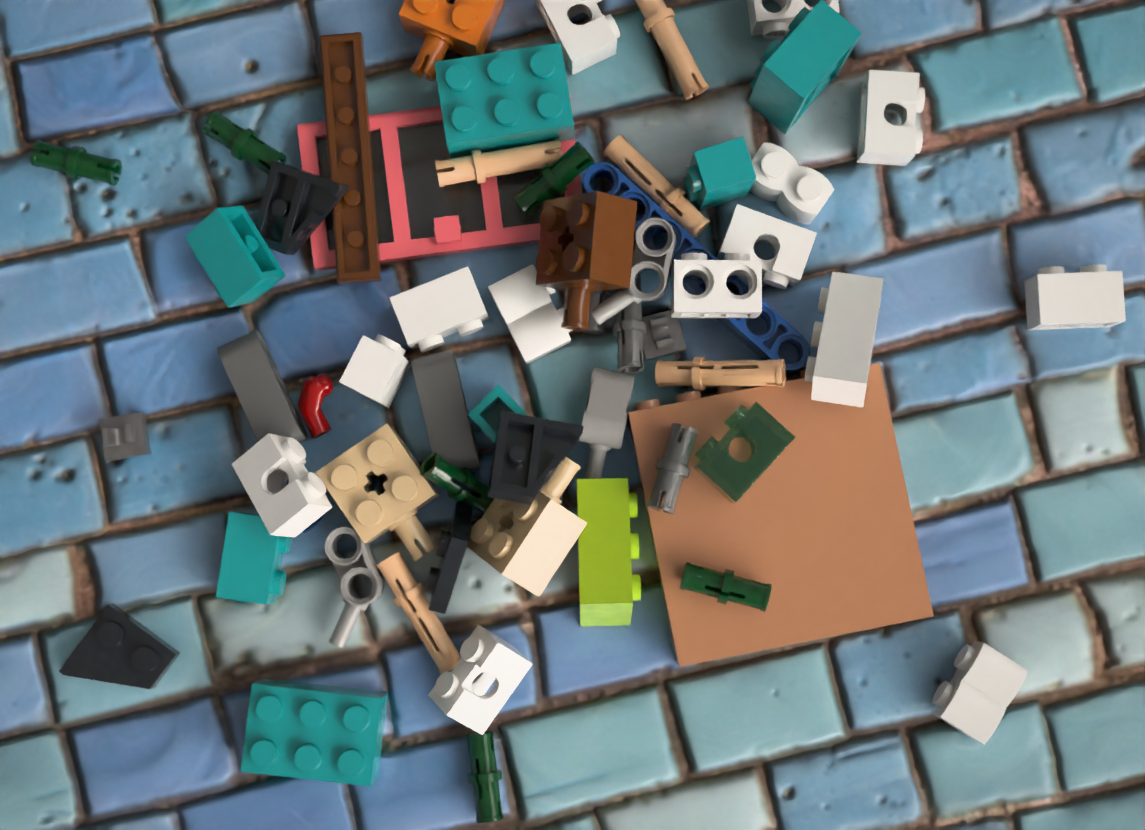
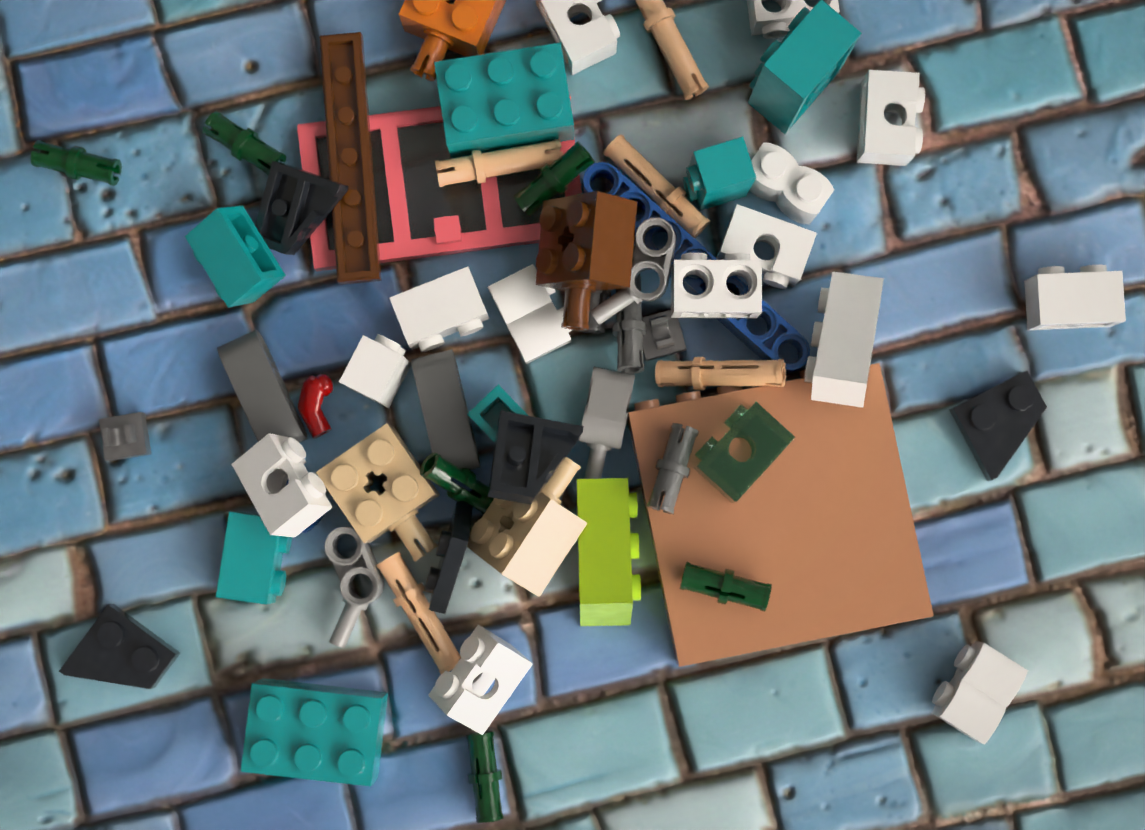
(999, 421): none -> black wing

